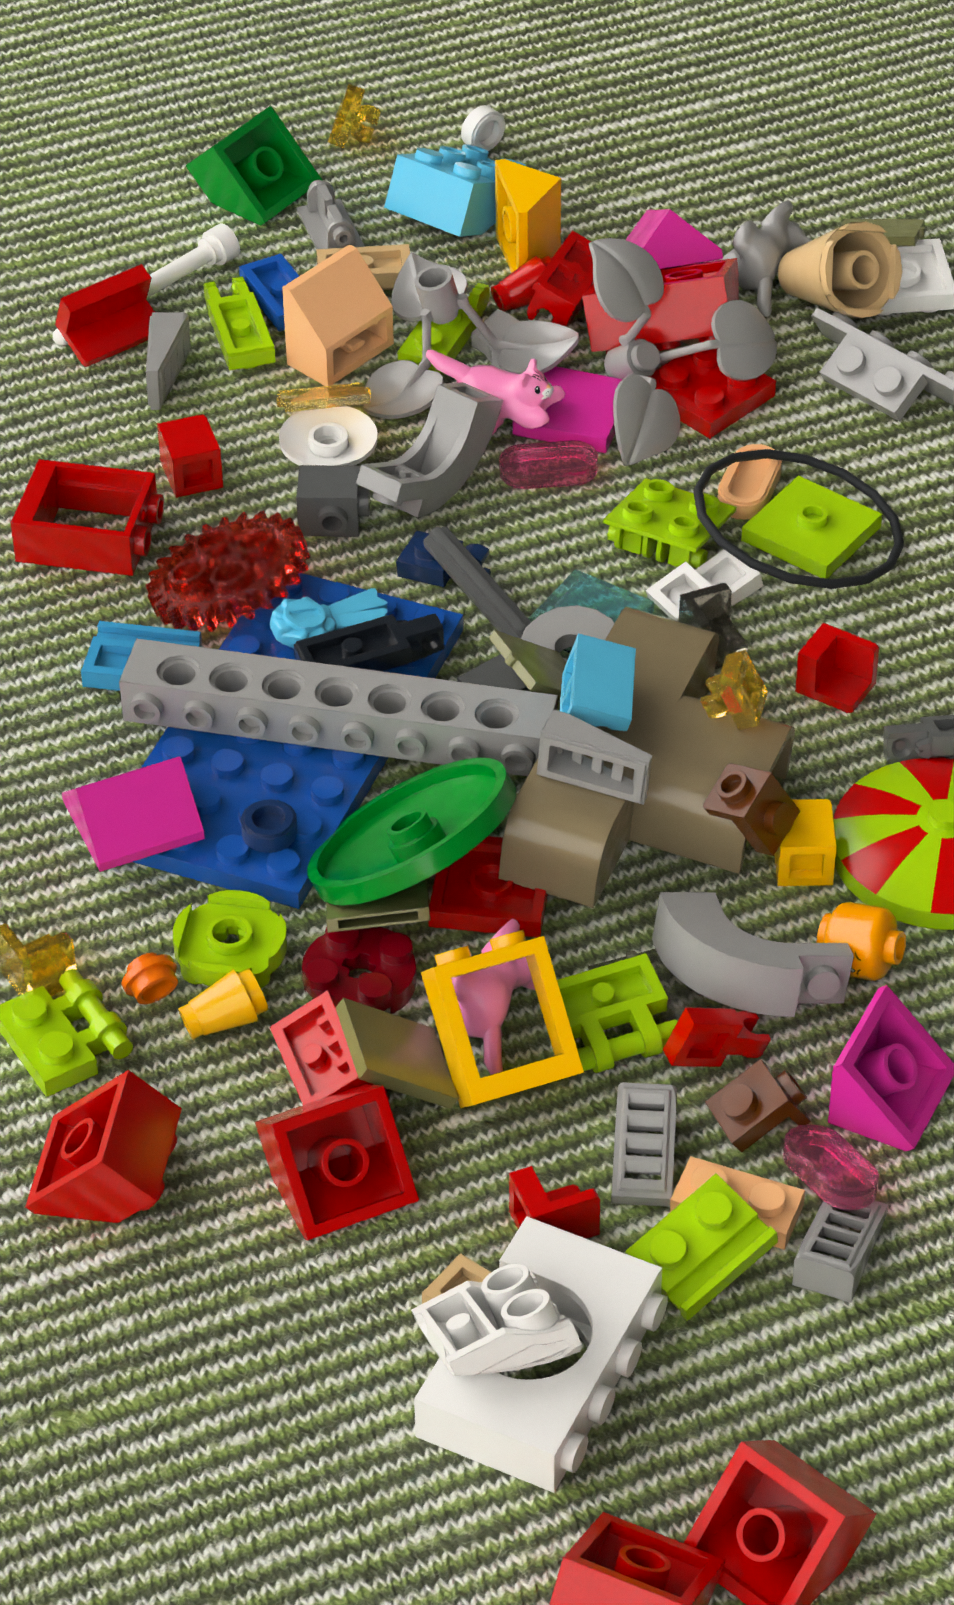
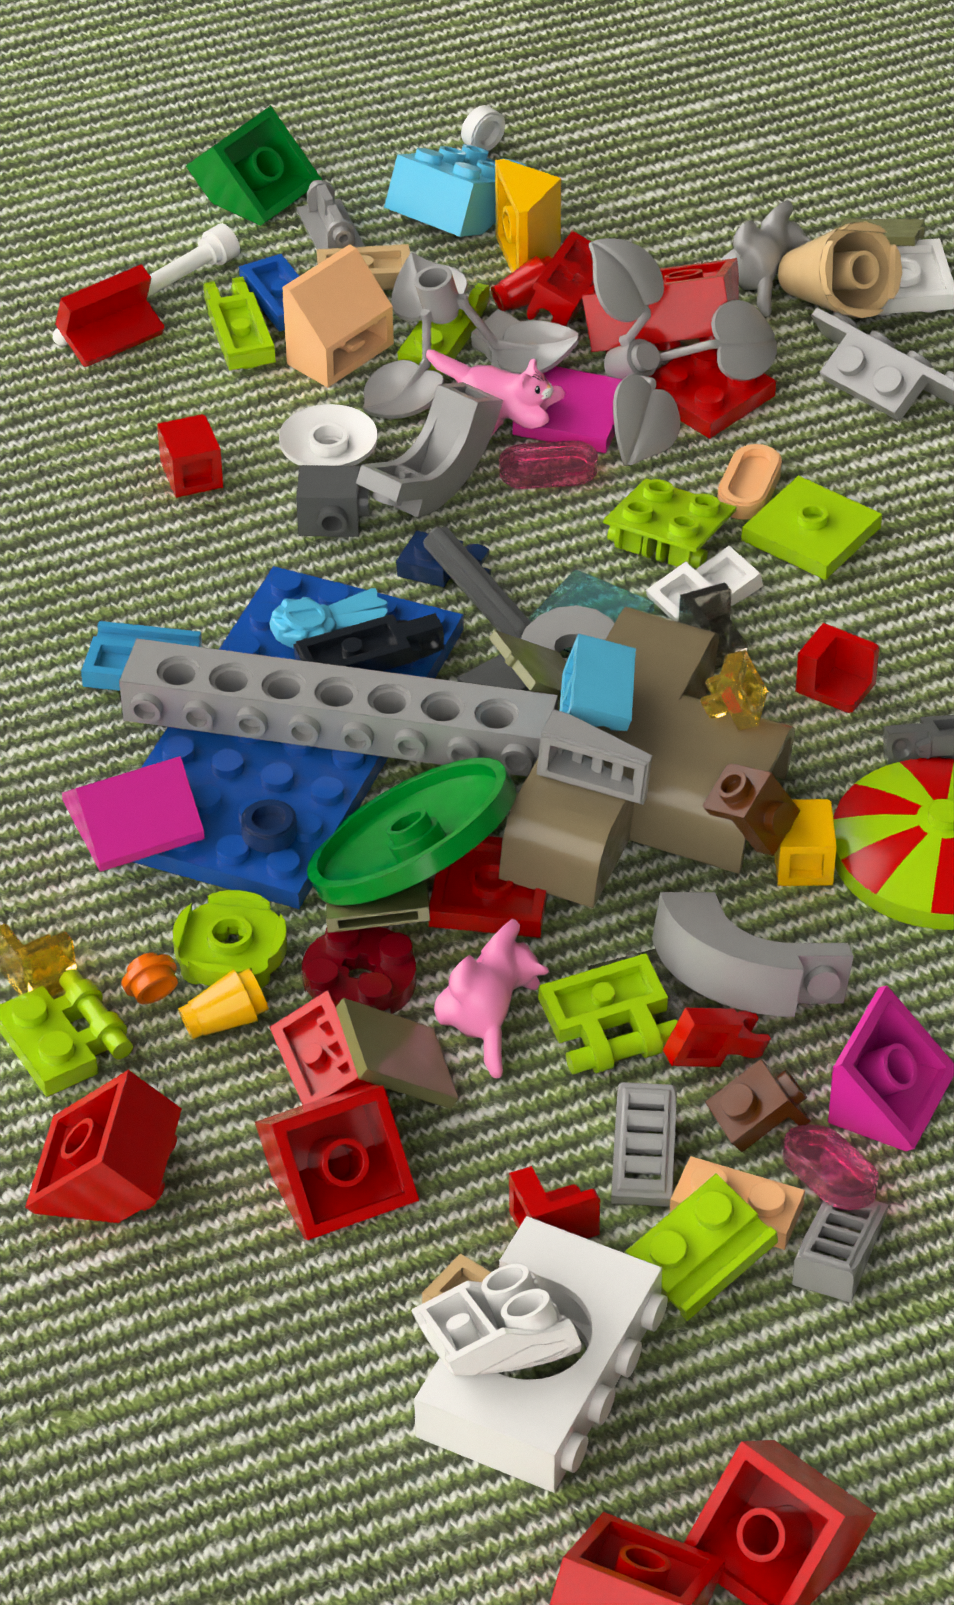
(93, 490): red window -> none
(166, 354): light grey slope -> none
(228, 571): clear red gear -> none
(323, 397): clear yellow piece -> none
(350, 116): clear yellow tile -> none
(453, 1033): yellow window -> none
(672, 240): dark pink slope -> none
(776, 572): black piece -> none
(870, 935): light orange head -> none

